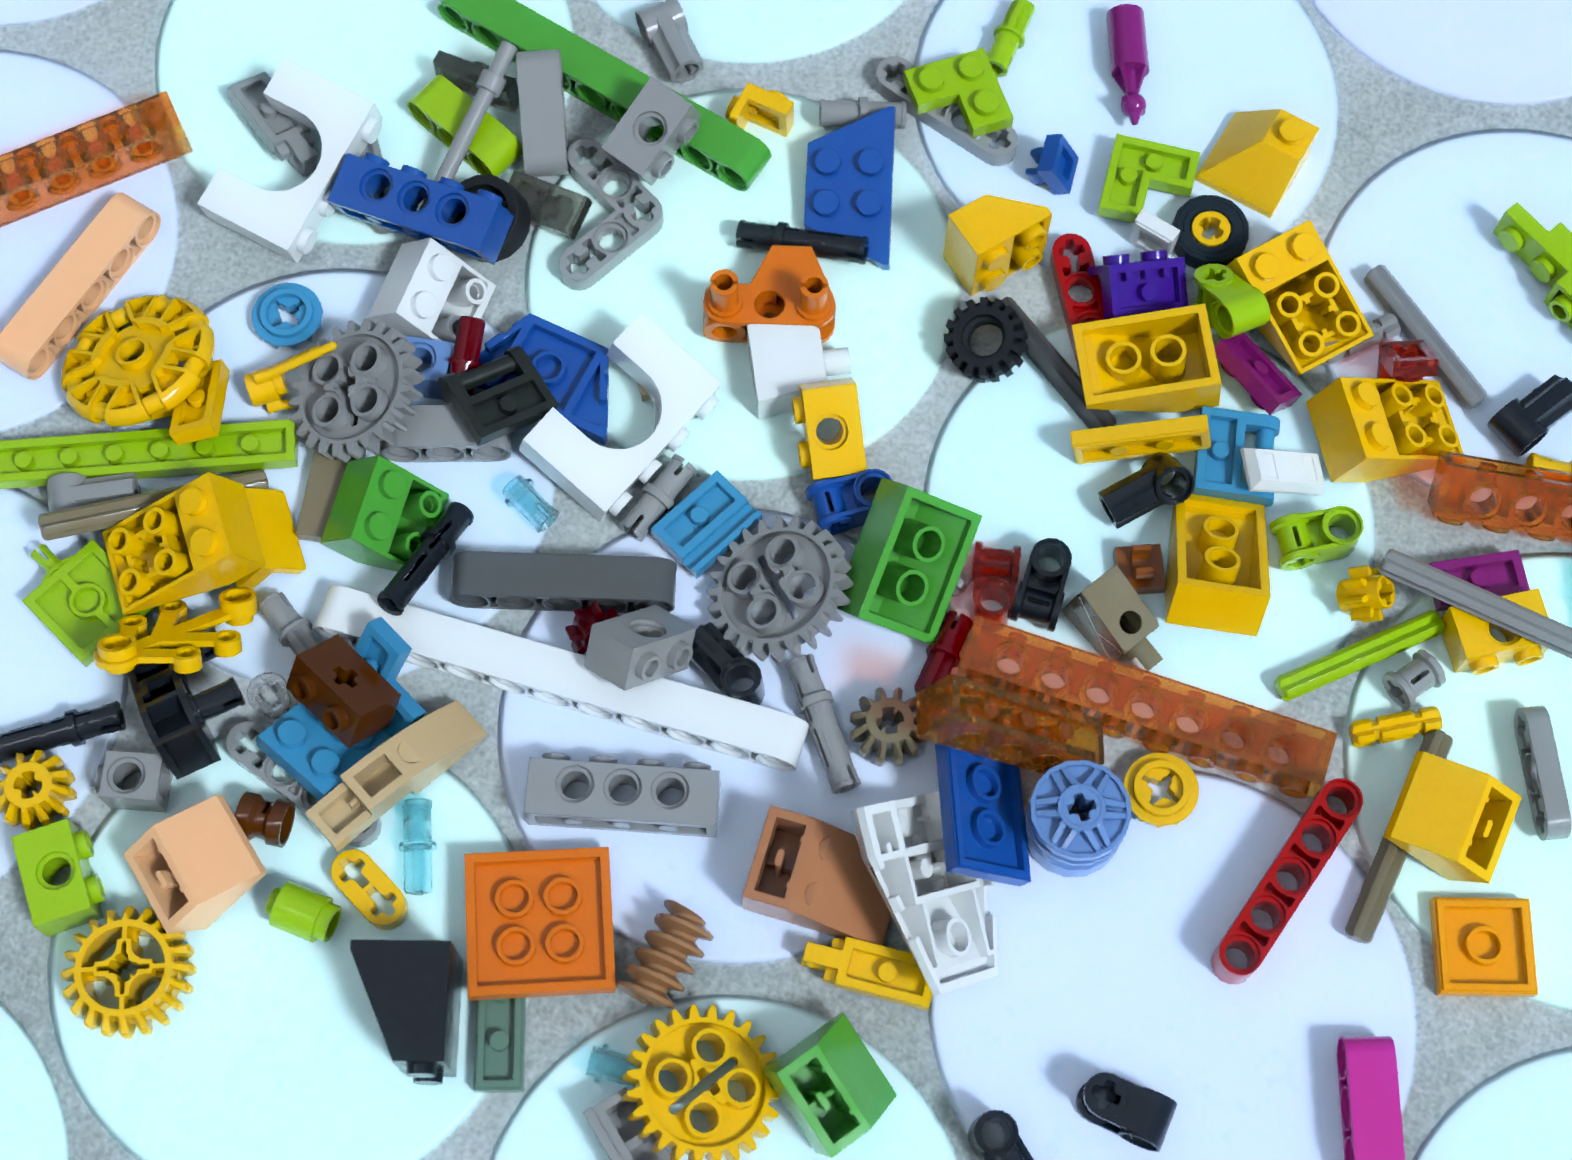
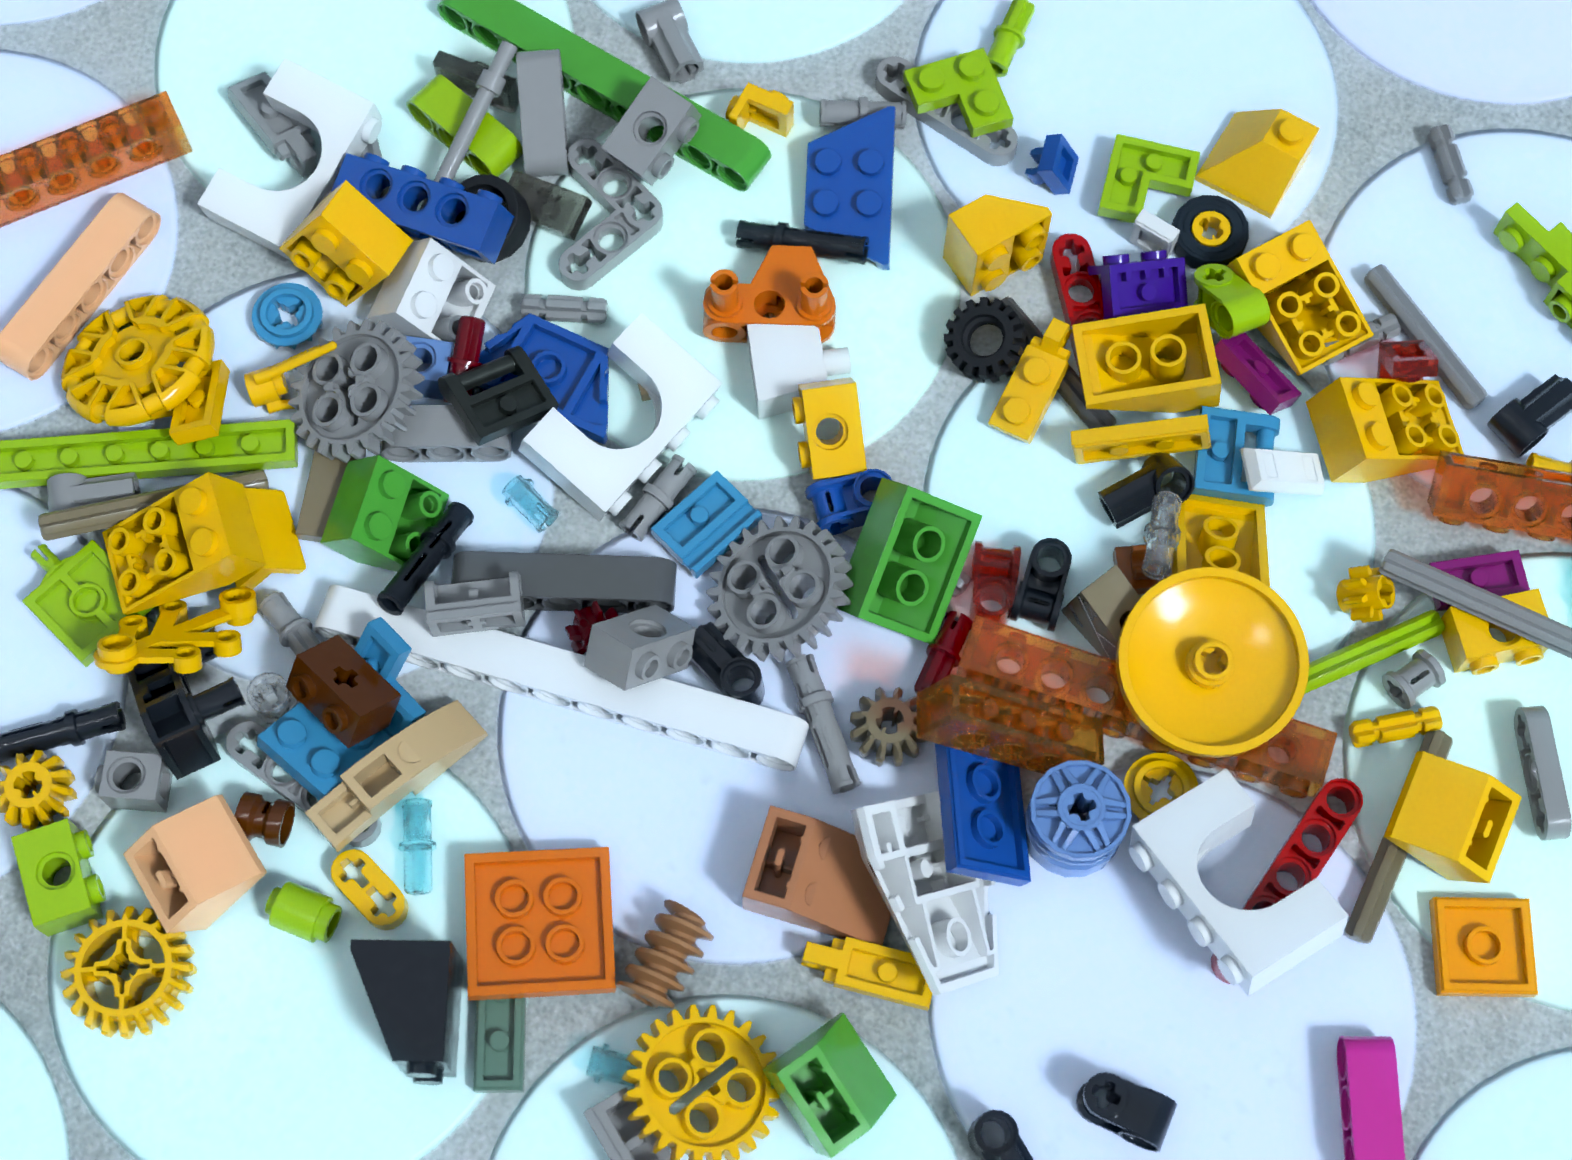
(346, 244): none -> yellow slope
(474, 605): none -> light grey hinge
(565, 308): none -> light grey axle
(644, 813): light grey brick -> none
(1033, 384): none -> yellow hinge
(1128, 56): magenta wheel -> none
(1161, 535): none -> clear pin
(1212, 662): none -> yellow dish
(1249, 944): none -> white arch
(1307, 539): lime piece -> none
(1450, 164): none -> light grey axle

